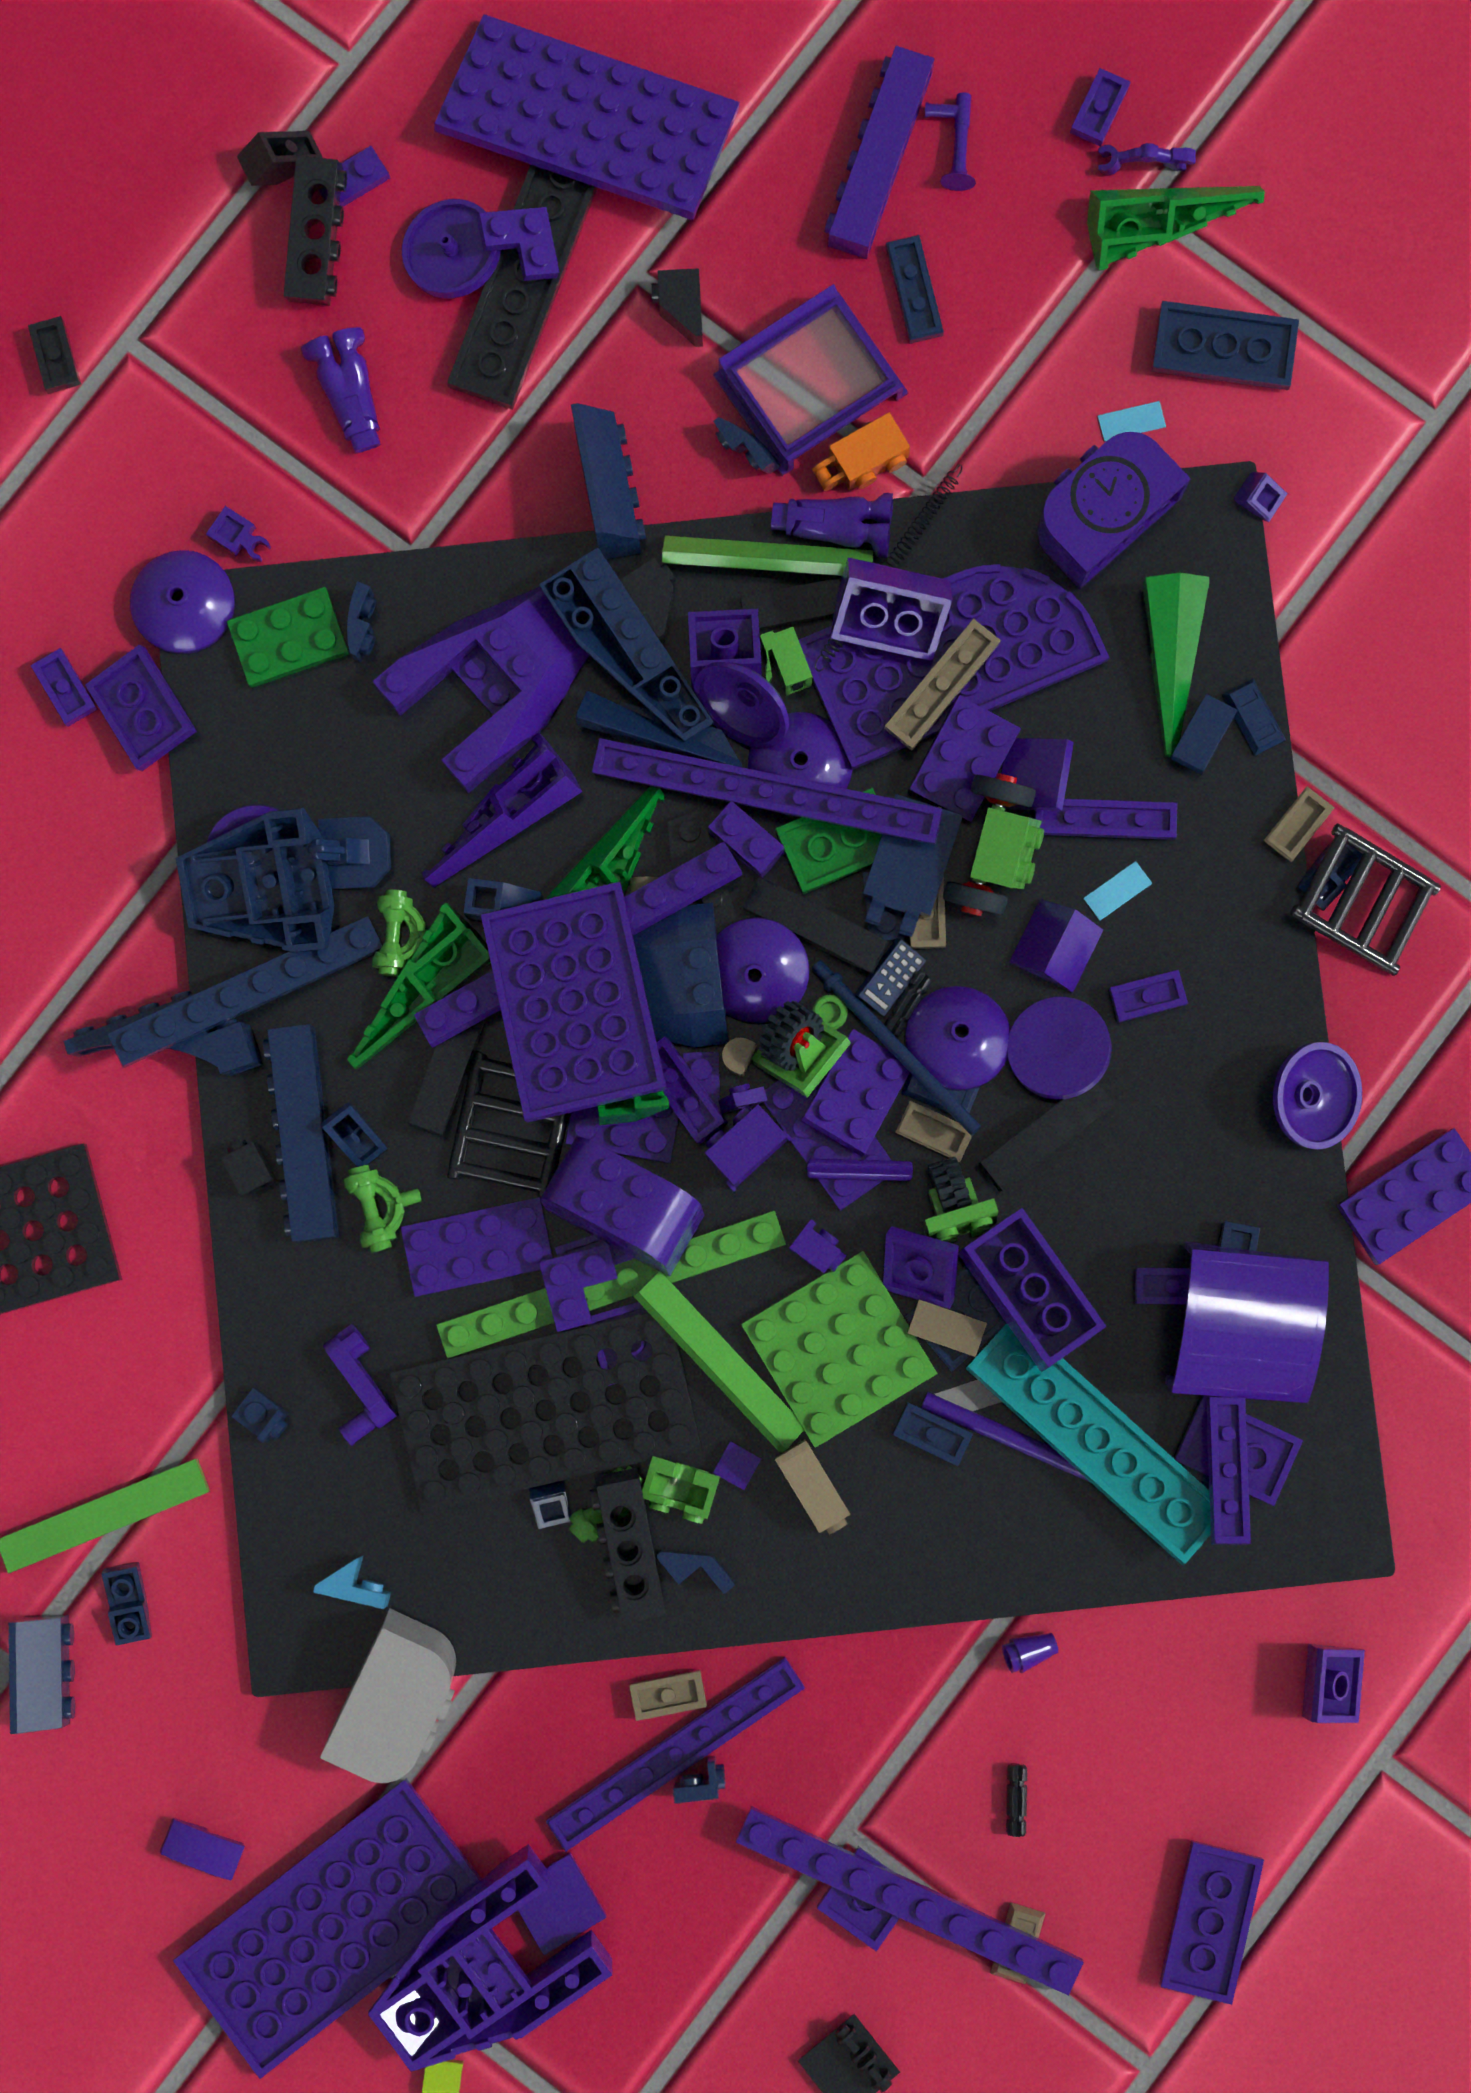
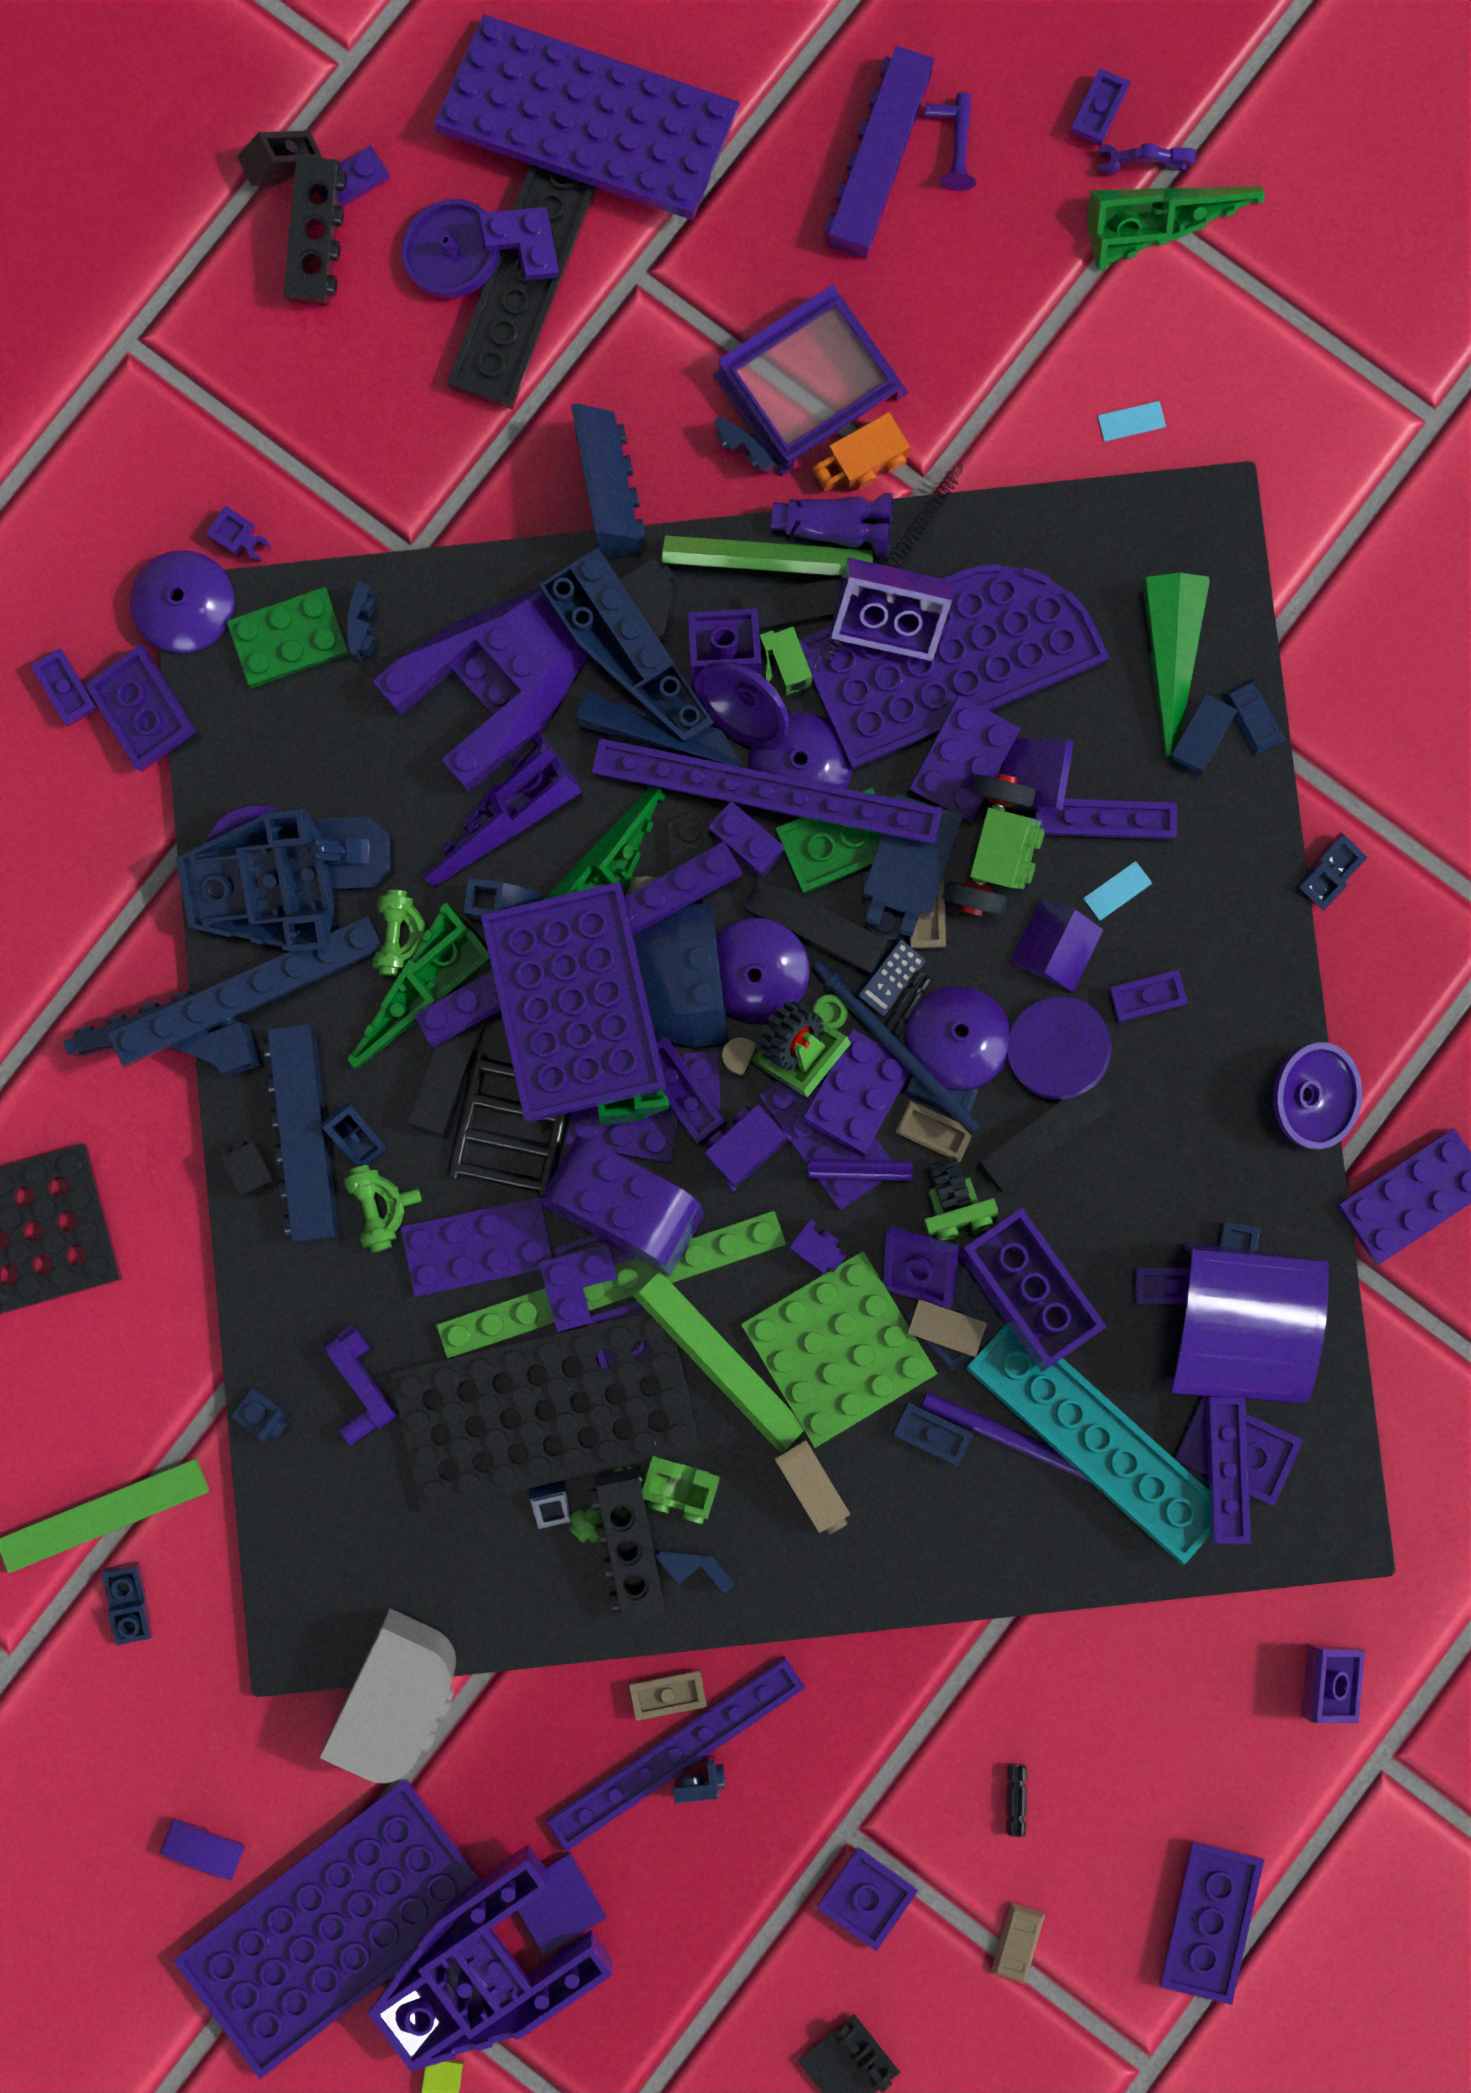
(40, 1673): slope -> none
(54, 355): black plate -> none
(344, 1586): dark azure slope -> none
(347, 385): dark purple piece -> none
(680, 301): black slope -> none
(737, 1465): dark purple tile -> none
(741, 1097): dark purple plate -> none
(909, 1900): dark purple plate -> none
(914, 289): dark blue tile -> none
(942, 684): dark tan plate -> none
(970, 1396): light grey sticker -> none
(1029, 1651): dark purple cone -> none
(1107, 503): dark purple brick -> none
(1225, 345): dark blue plate -> none
(1260, 495): dark purple slope -> none
(1299, 824): dark tan tile -> none
(1332, 928): black bar -> none

